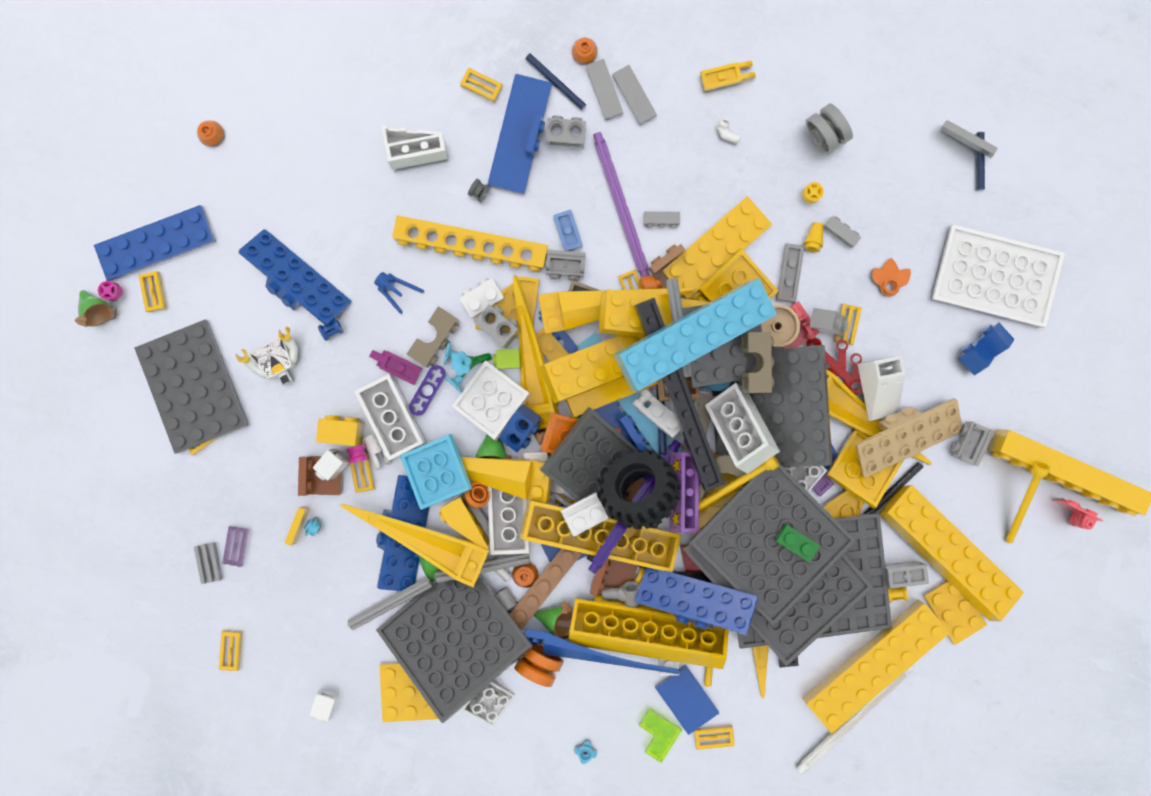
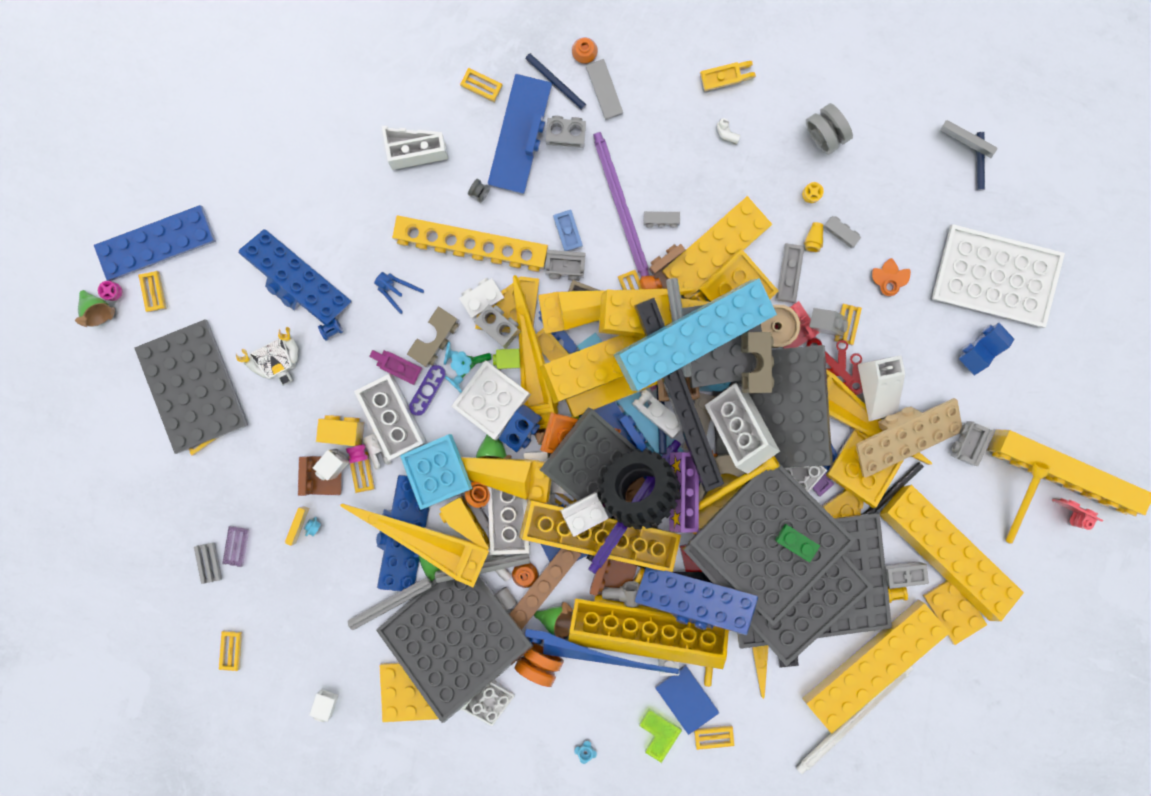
(209, 132): orange cone -> none
(634, 94): light grey tile -> none

